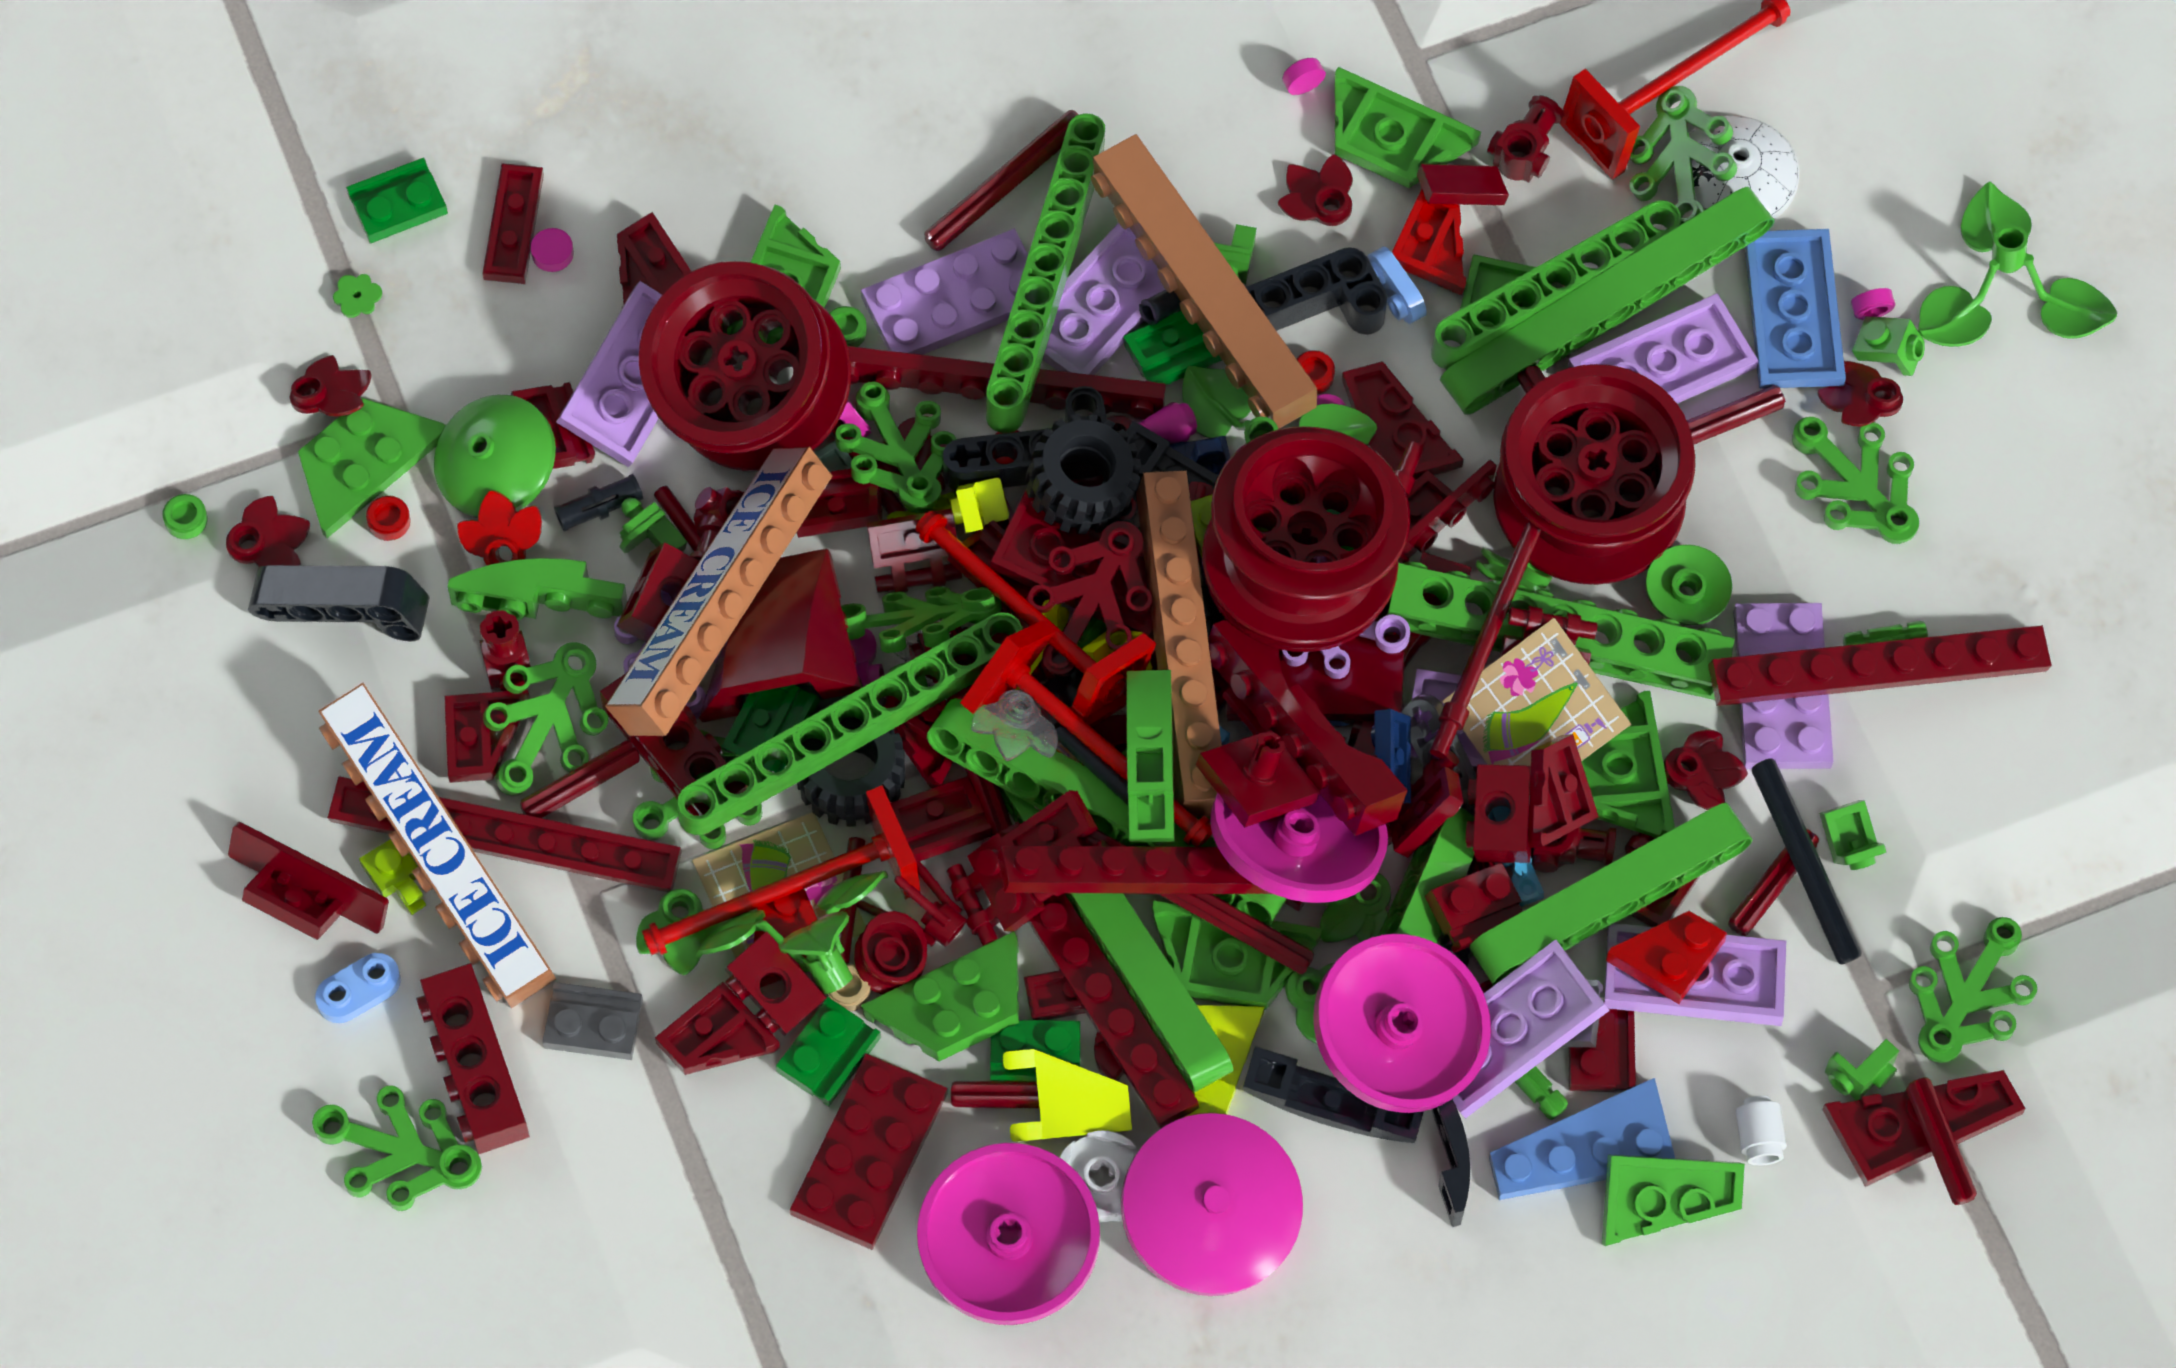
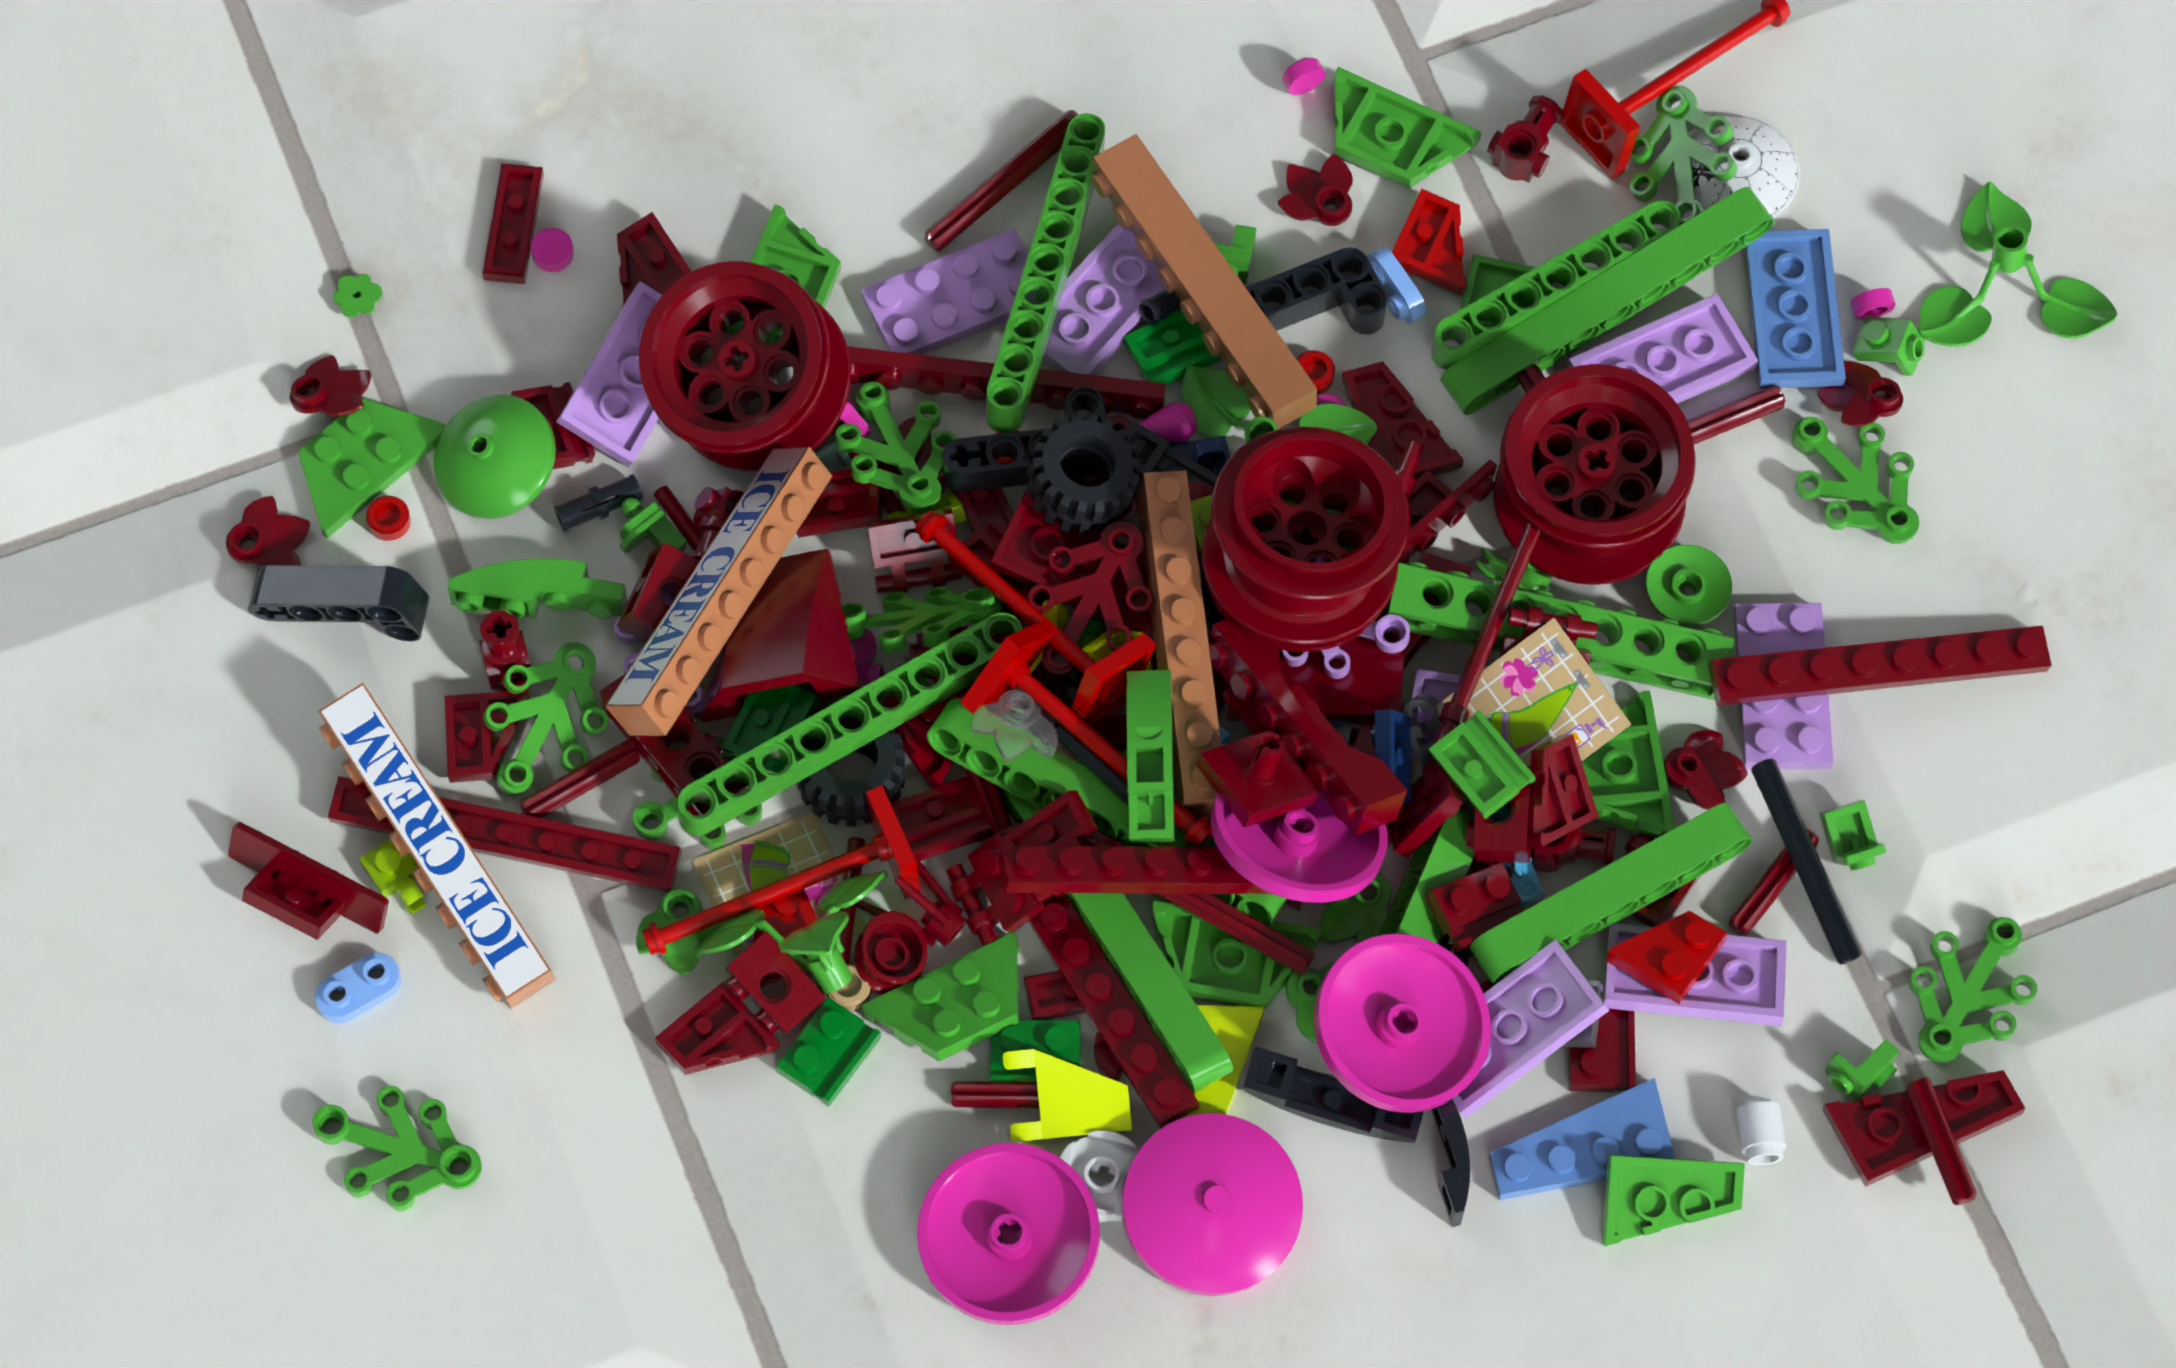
(185, 516): bright green tile -> none
(397, 200): green plate -> none
(459, 993): dark red brick -> none
(500, 526): red plate -> none
(592, 1021): flat silver plate -> none
(851, 324): bright green tile -> none
(869, 1151): dark red plate -> none
(980, 504): neon yellow bracket -> none
(1462, 184): dark red tile -> none
(1482, 764): none -> bright green plate
(1539, 1090): bright green axle -> none
(1888, 633): bright green axle -> none

